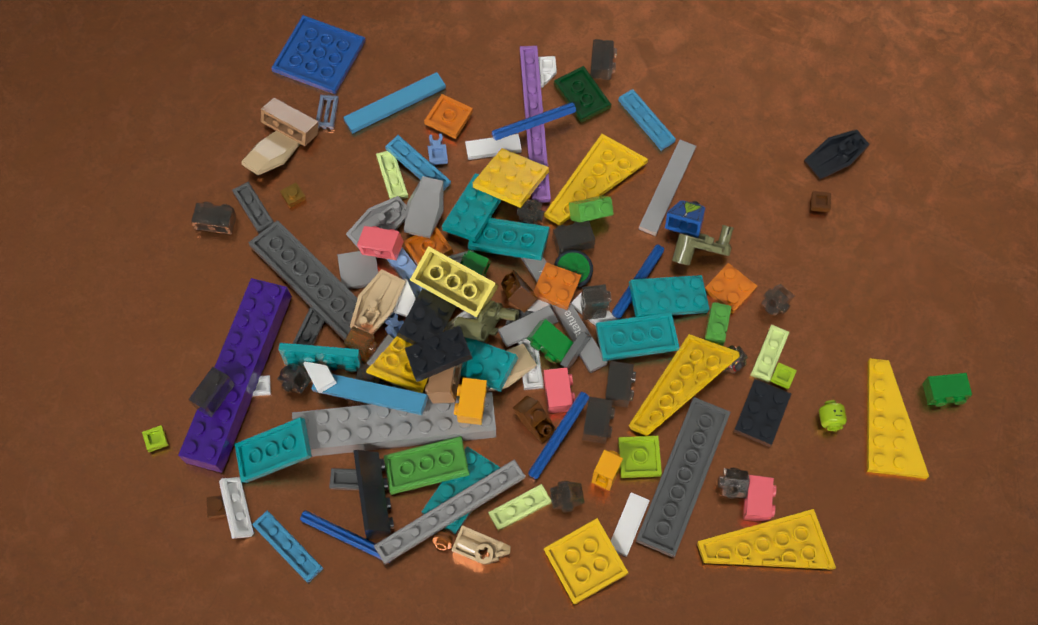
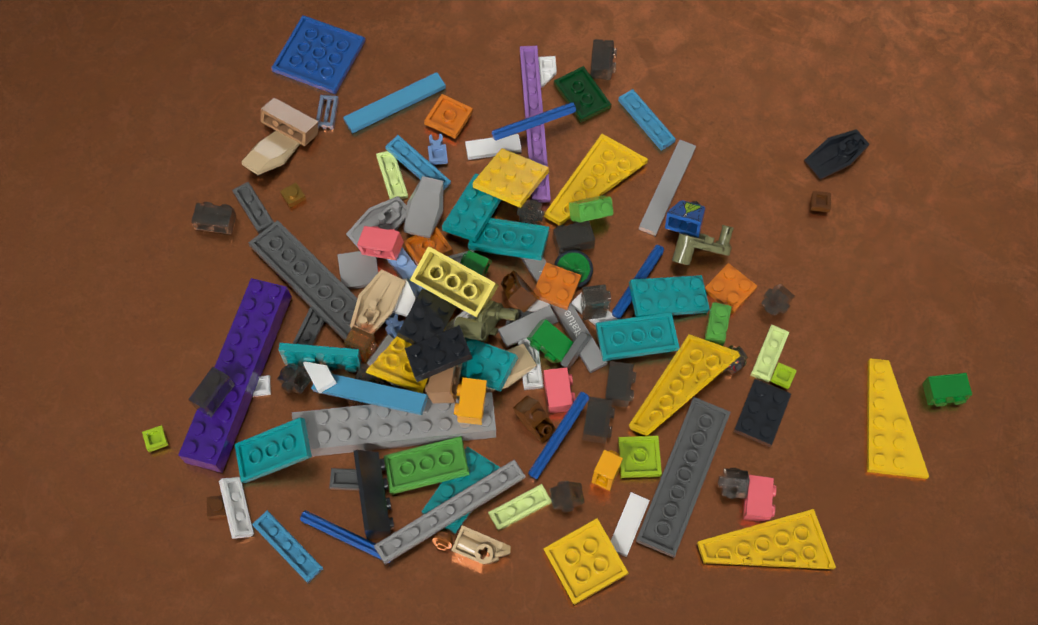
(832, 415): lime head -> none

